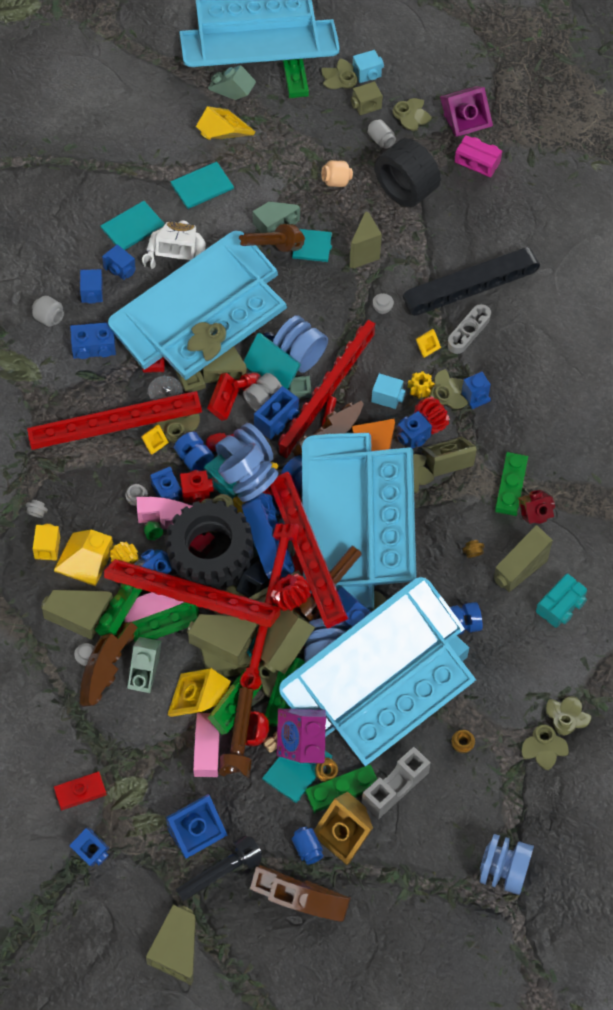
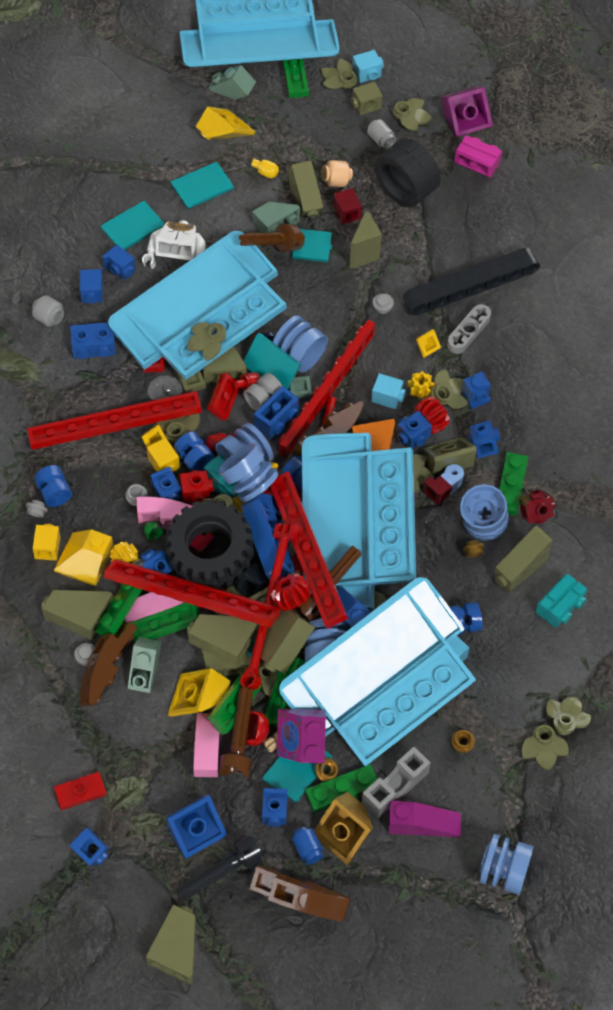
(53, 486): none -> blue wheel
(163, 456): none -> yellow brick
(266, 168): none -> yellow cylinder
(274, 797): none -> blue brick
(305, 189): none -> olive slope
(347, 206): none -> dark red brick
(423, 820): none -> magenta slope
(444, 485): none -> leg
(480, 501): none -> medium blue wheel
(484, 439): none -> blue brick

